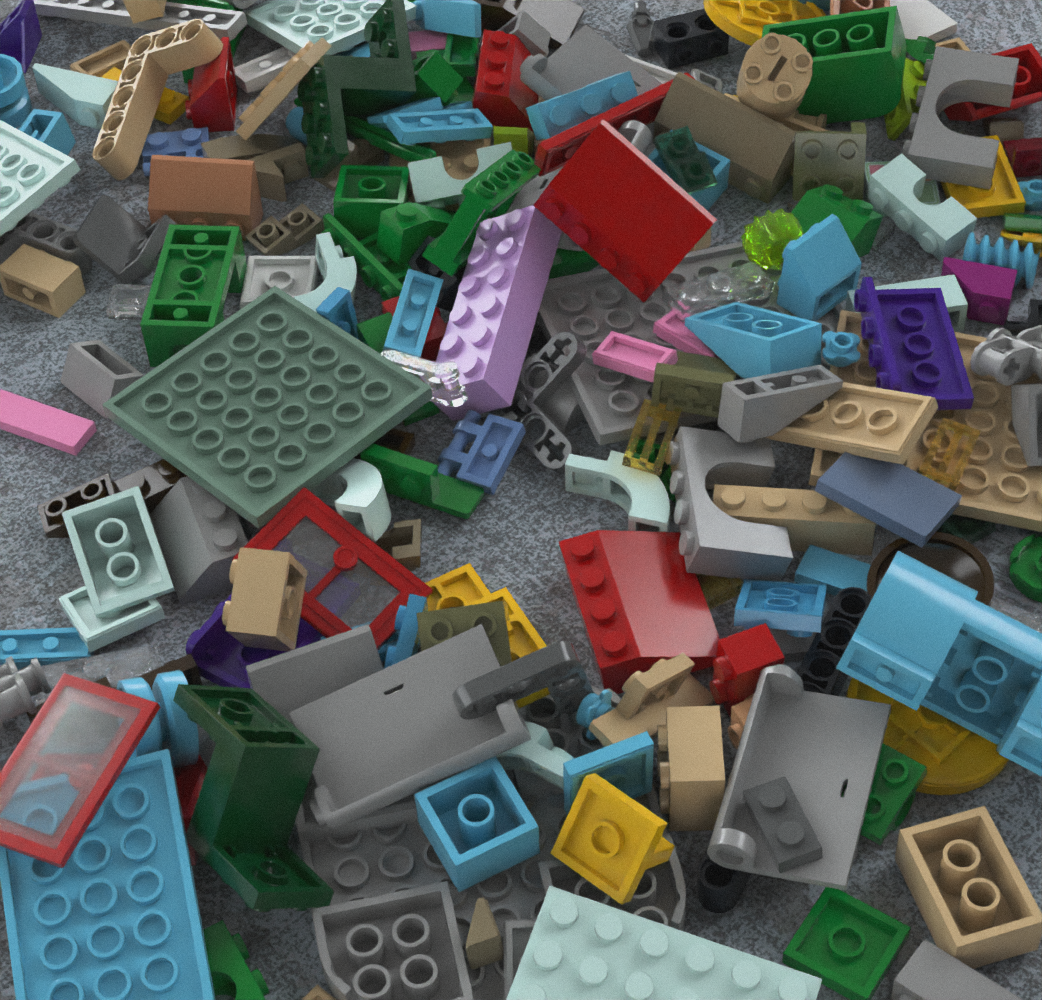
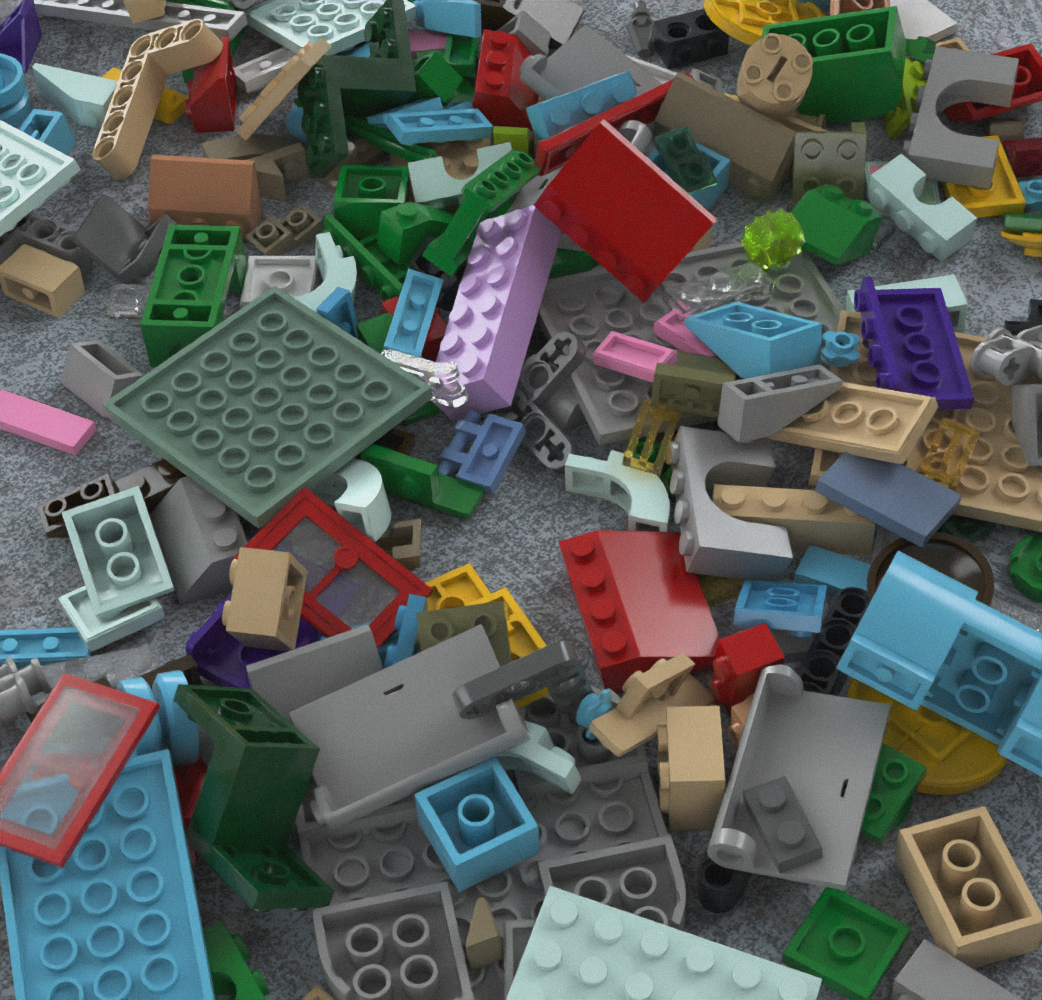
(103, 60): tan tile -> none
(174, 143): medium blue plate -> none
(611, 839): yellow bracket -> none
(622, 764): medium azure tile -> none
(818, 270): medium azure slope -> none
(985, 288): magenta slope -> none
(1023, 261): medium azure piece -> none

